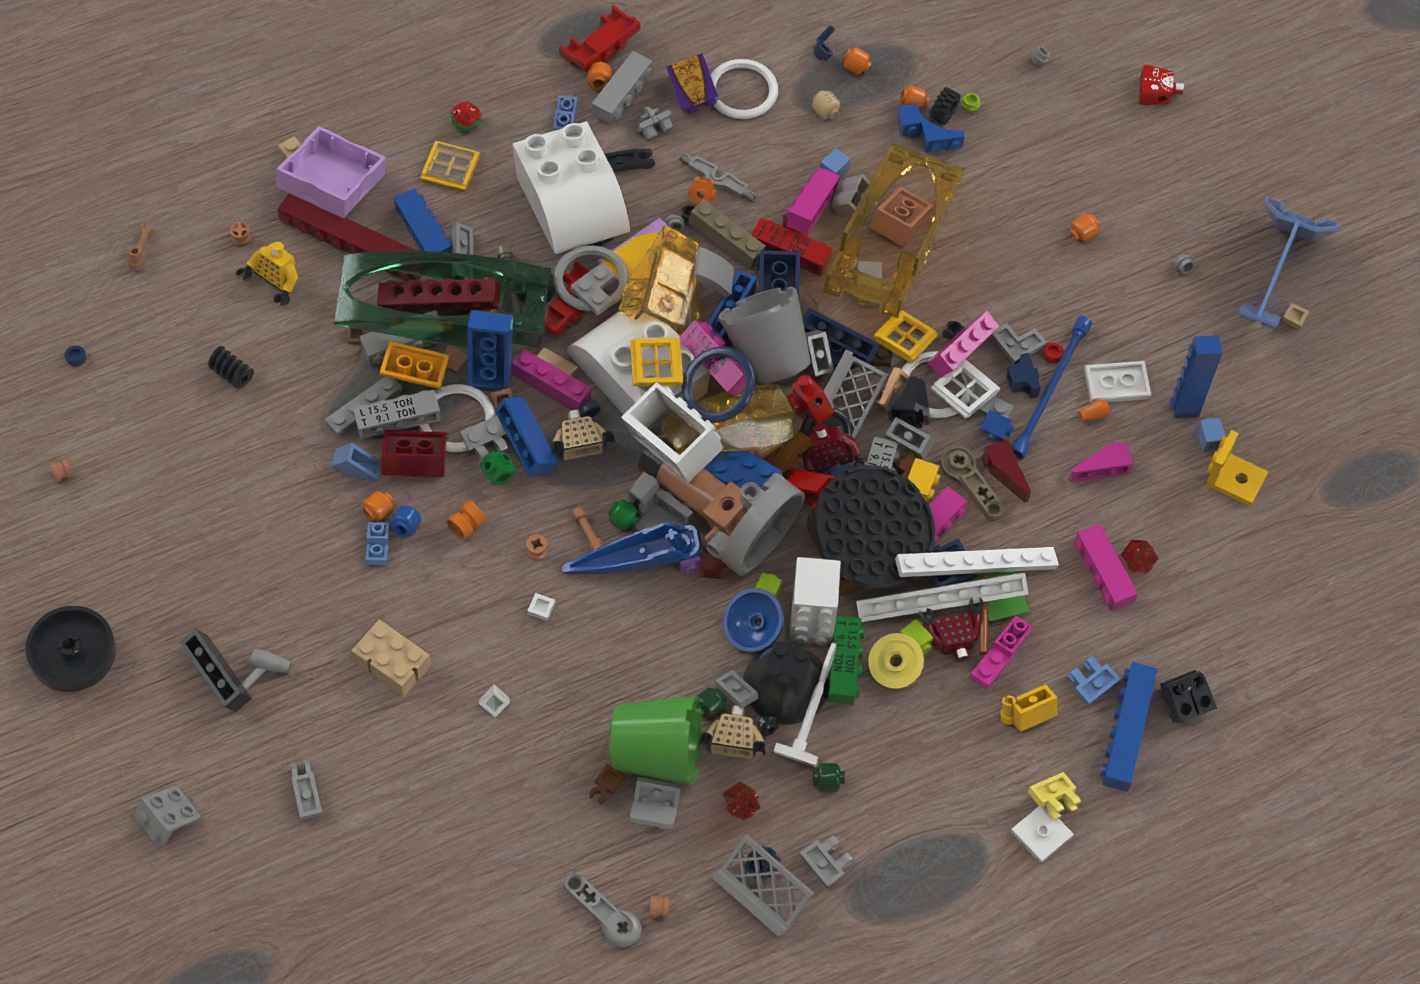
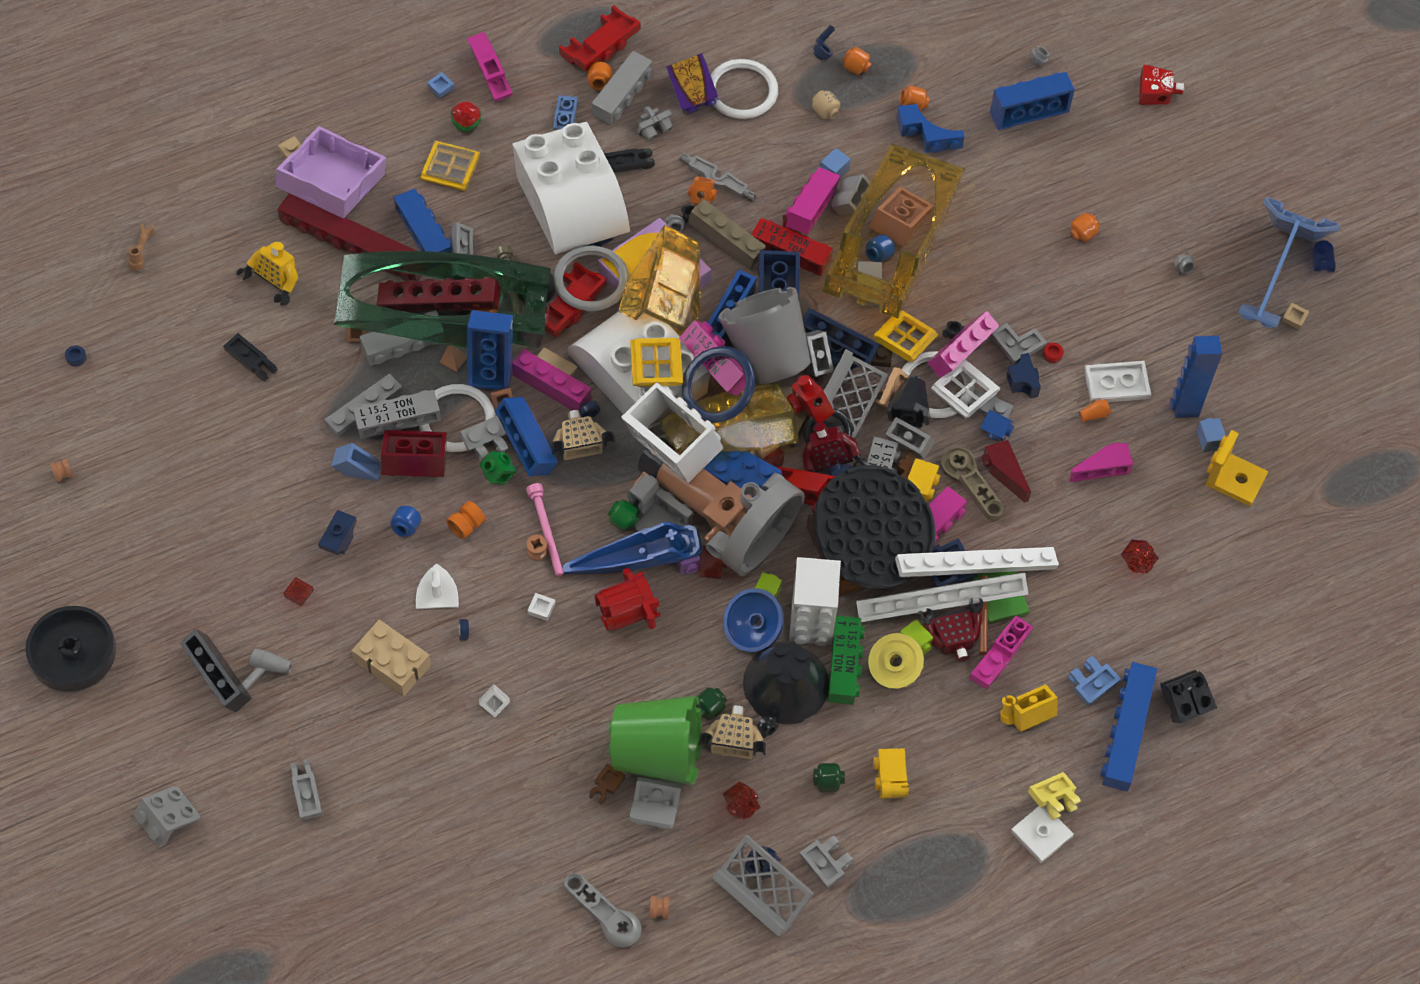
(230, 368): black piece -> none
(236, 233): nougat wheel -> none
(249, 356): none -> black hinge
(298, 591): none -> clear red plate
(338, 533): none -> dark blue brick
(377, 543): medium blue slope -> none
(378, 506): orange head -> none
(414, 365): light orange slope -> none
(437, 590): none -> white shield
(440, 85): none -> medium blue plate
(463, 629): none -> dark blue tile
(490, 66): none -> dark pink slope
(535, 493): none -> bright pink piece
(580, 516): nougat bar -> none
(590, 289): light grey plate -> none
(628, 602): none -> red container
(714, 270): light grey slope -> none
(736, 689): light grey plate -> none
(787, 456): reddish brown slope -> none
(797, 751): white piece -> none
(880, 248): none -> blue head
(891, 773): none -> yellow hinge
(945, 105): black tyre -> none
(970, 102): lime plate -> none
(1022, 444): blue hose -> none
(1031, 100): none -> blue brick
(1105, 567): dark pink brick -> none
(1321, 252): none -> clear blue plate

